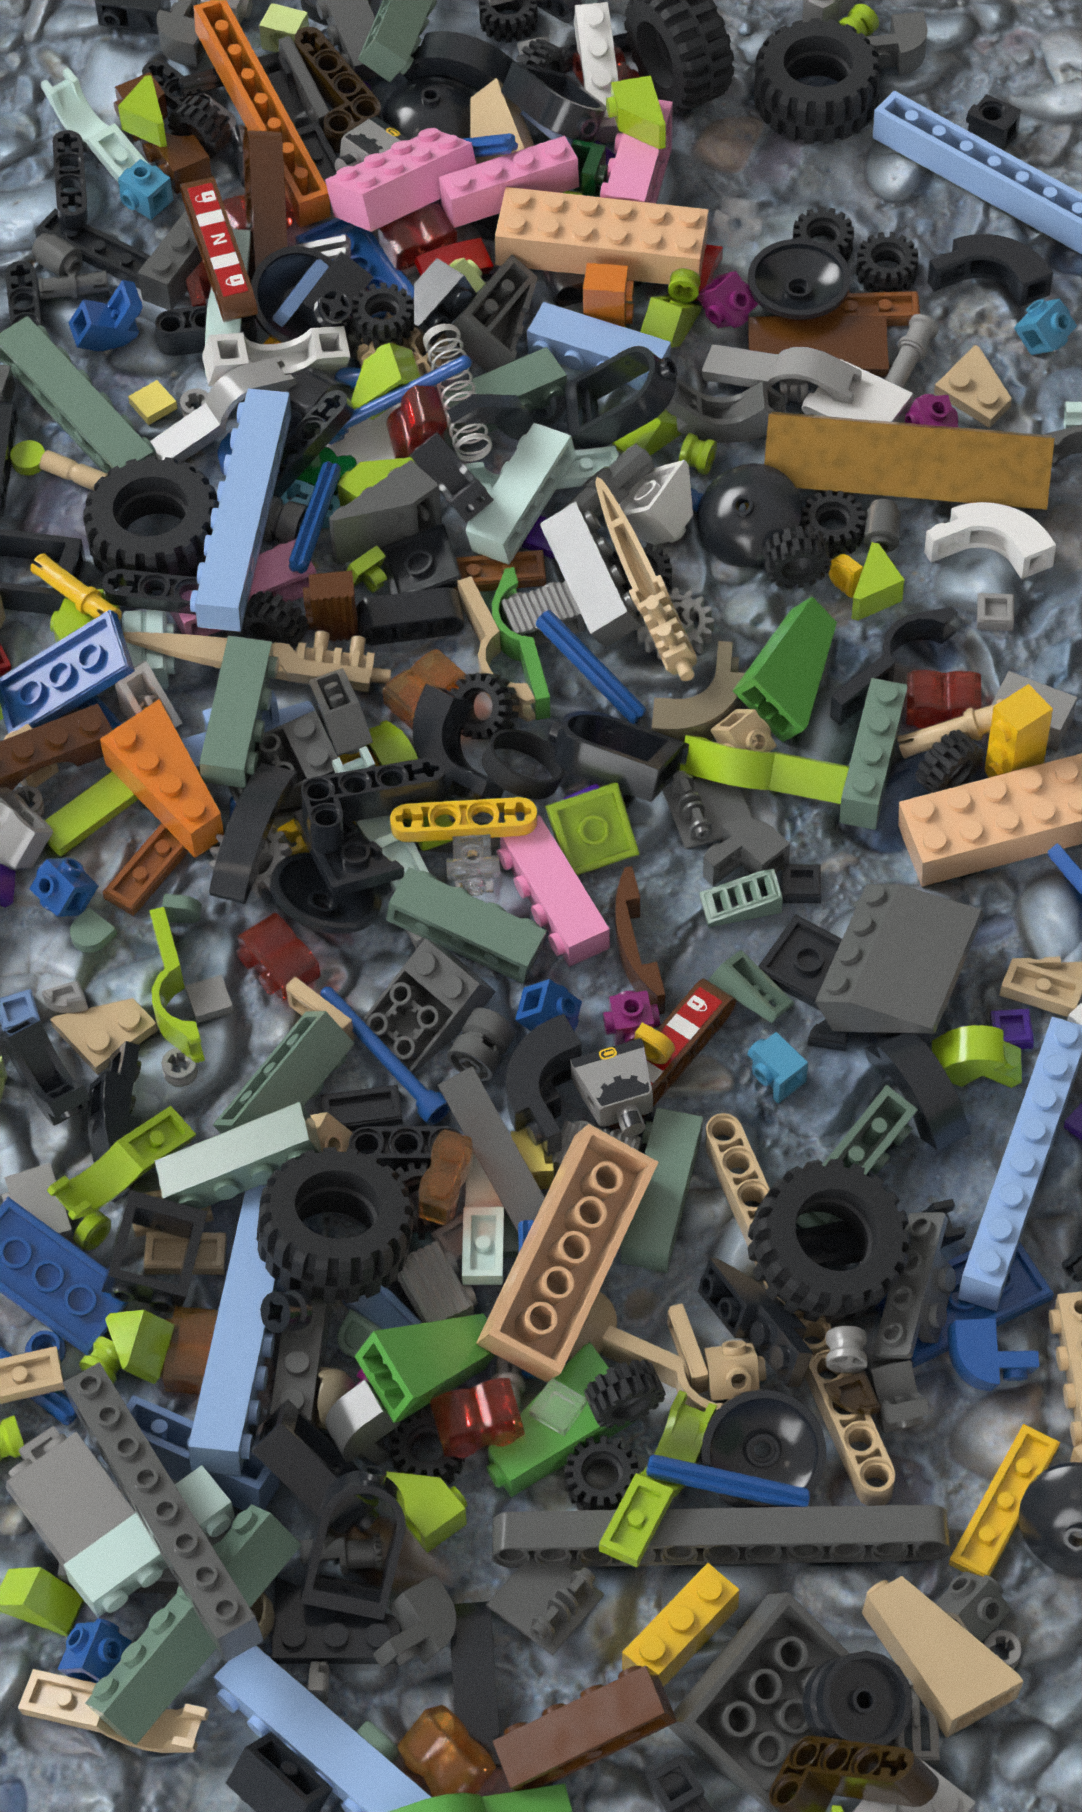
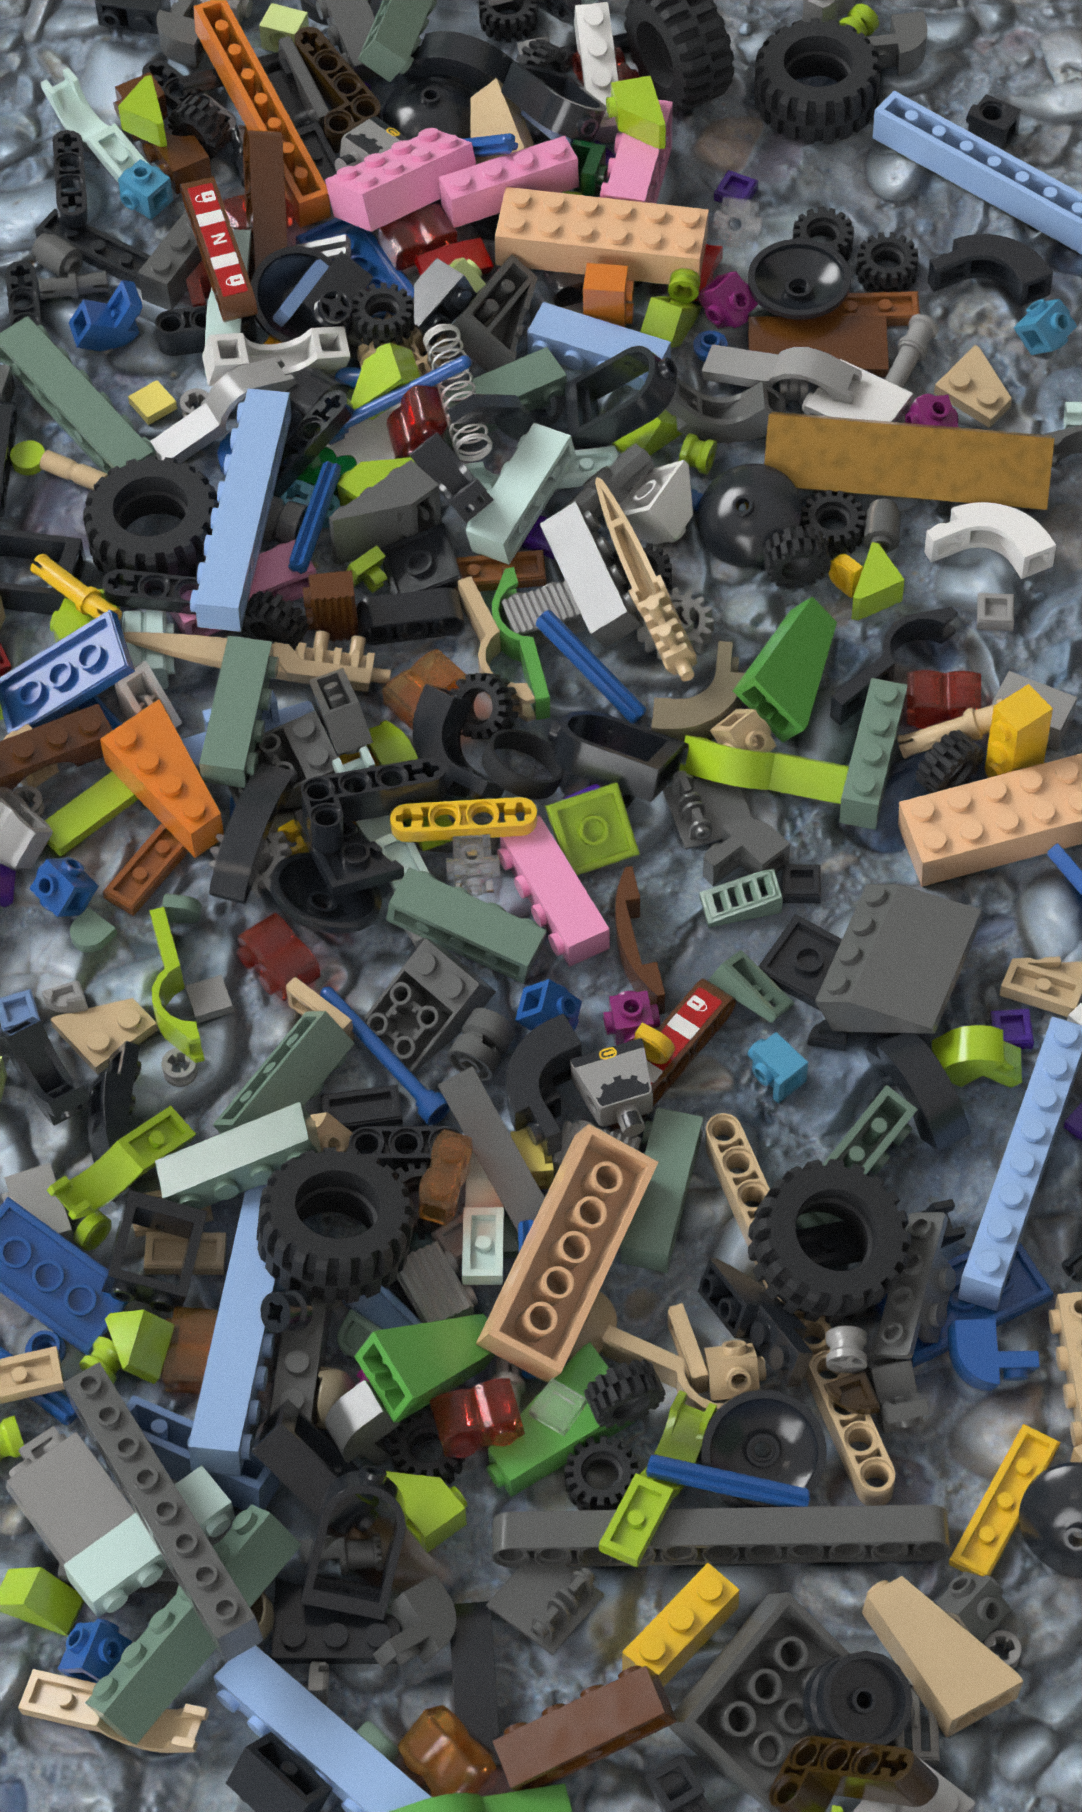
(704, 341): none -> blue plate
(736, 186): none -> dark purple tile

